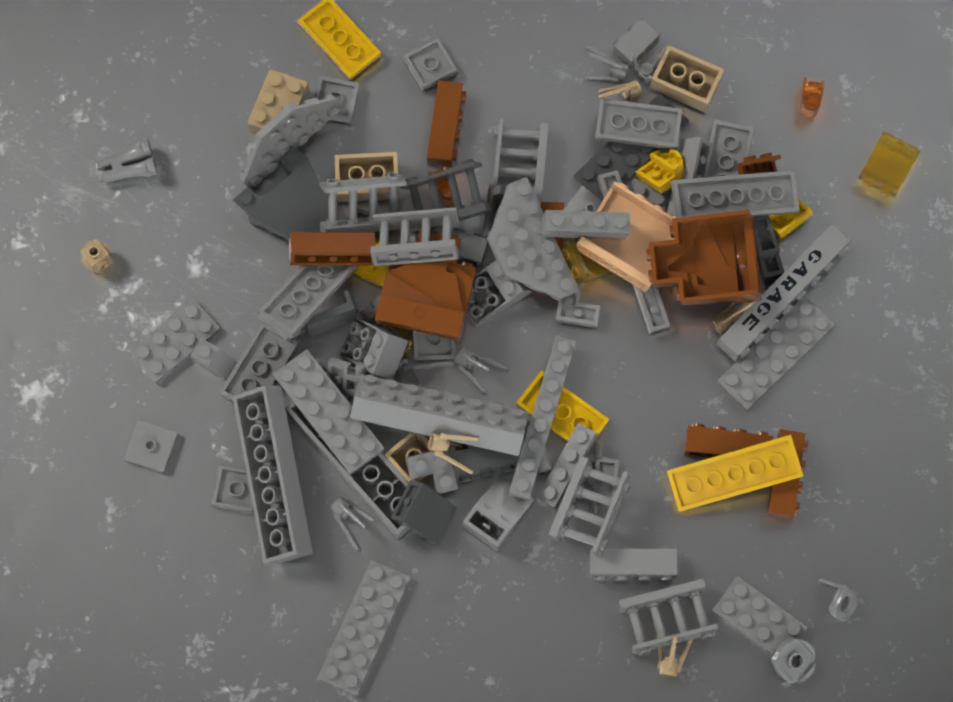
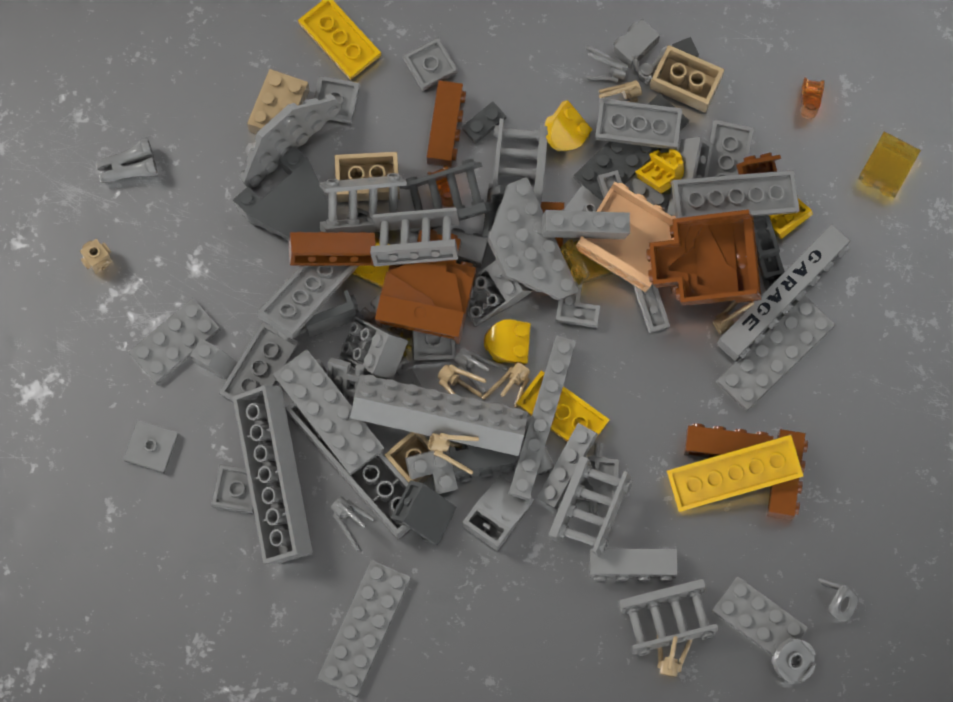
(449, 376): none -> tan plant
(483, 122): none -> dark grey plate
(508, 341): none -> yellow slope
(518, 375): none -> tan plant
(566, 128): none -> yellow slope
(687, 46): none -> dark grey tile

